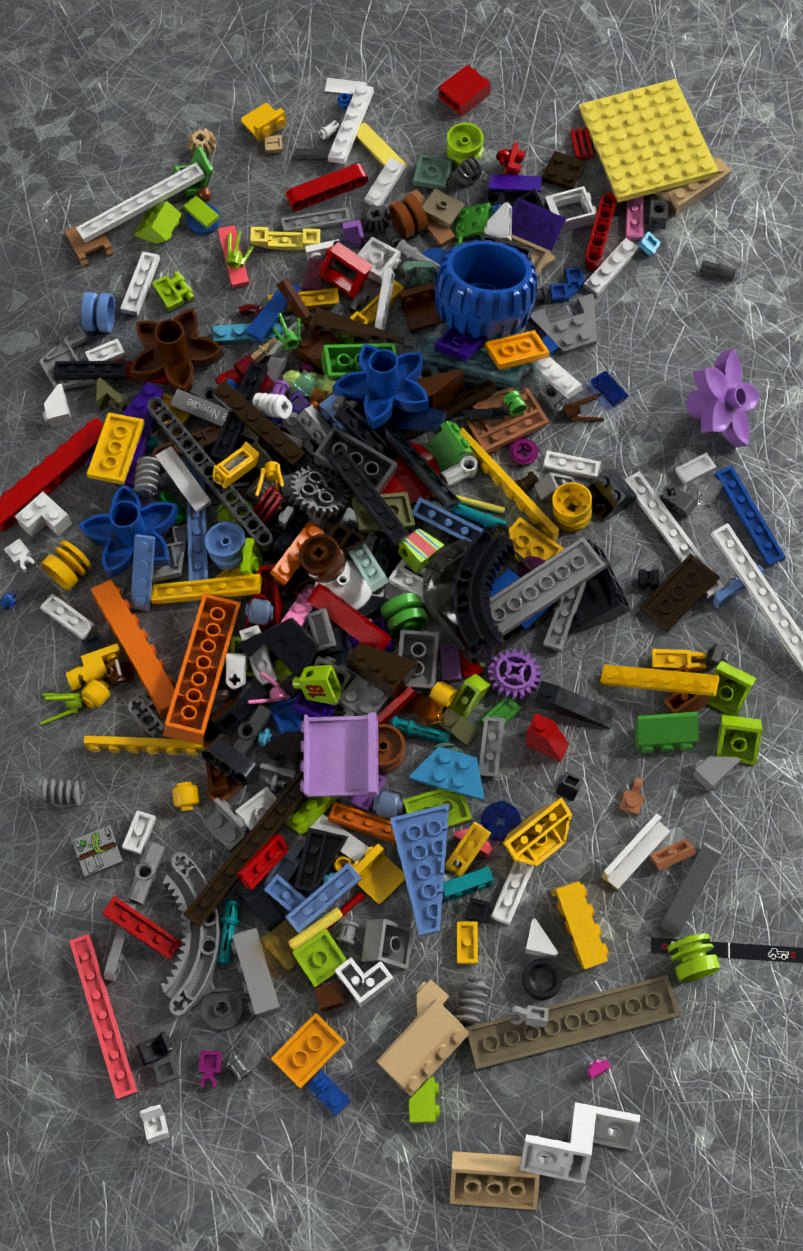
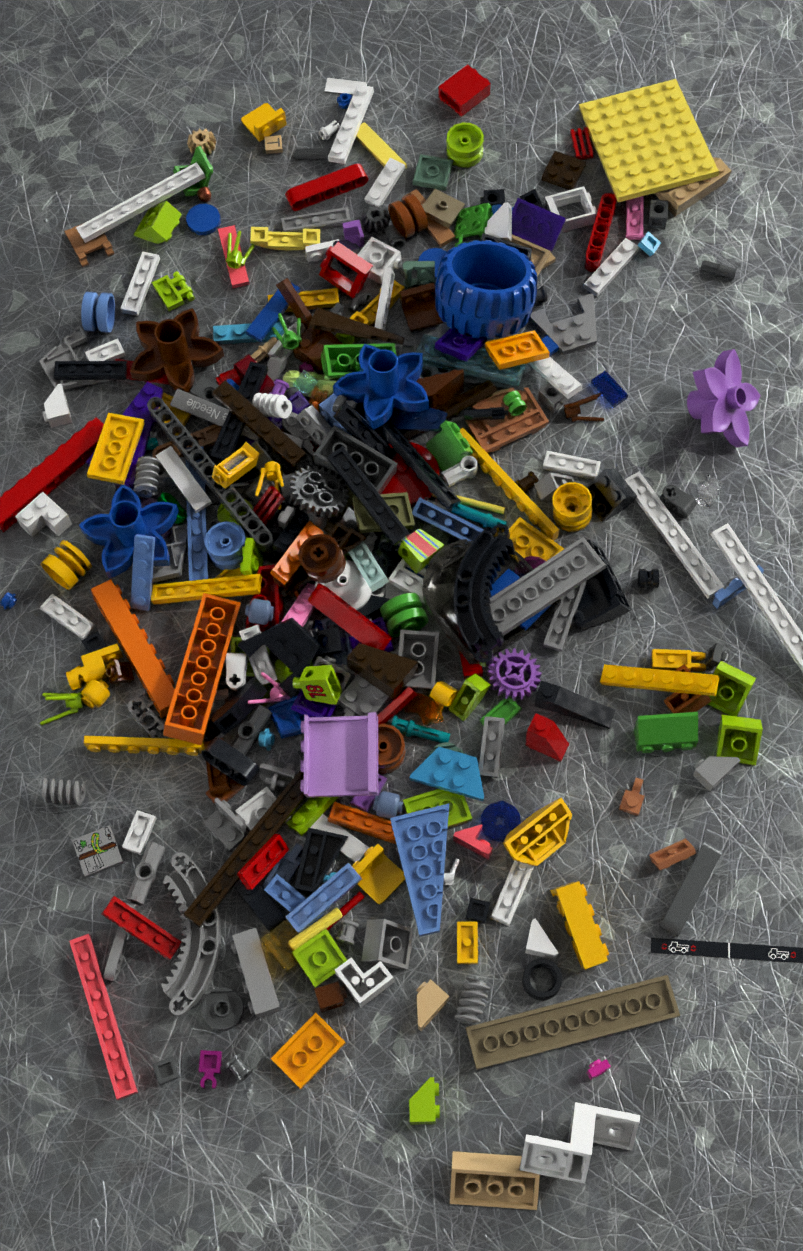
(19, 554): white plate -> none
(107, 394): olive slope -> none
(154, 1048): black bracket -> none
(154, 1124): white bracket -> none
(185, 795): yellow head -> none
(201, 212): lime tile -> none
(231, 922): teal pin -> none
(249, 308): dark red arm -> none
(286, 747): clear smoke slope -> none
(312, 279): clear pink plate -> none
(321, 629): light grey tile -> none
(328, 1093): blue plate -> none
(341, 861): yellow plate -> none
(413, 254): light grey pin -> none
(422, 1047): tan slope -> none
(450, 663): medium lavender tile -> none
(458, 727): olive slope -> none
(464, 884): teal piece -> none
(467, 849): yellow plate -> none
(469, 171): dark grey gear -> none
(509, 157): red hips -> none
(514, 182): dark purple piece -> none
(528, 446): magenta gear -> none
(532, 1015): light grey plate -> none
(565, 291): blue tile -> none
(569, 786): black slope -> none
(635, 853): white fence -> none
(679, 593): dark brown tile -> none
(695, 469): white tile -> none
(695, 962): lime wheel -> none
(750, 516): blue plate -> none

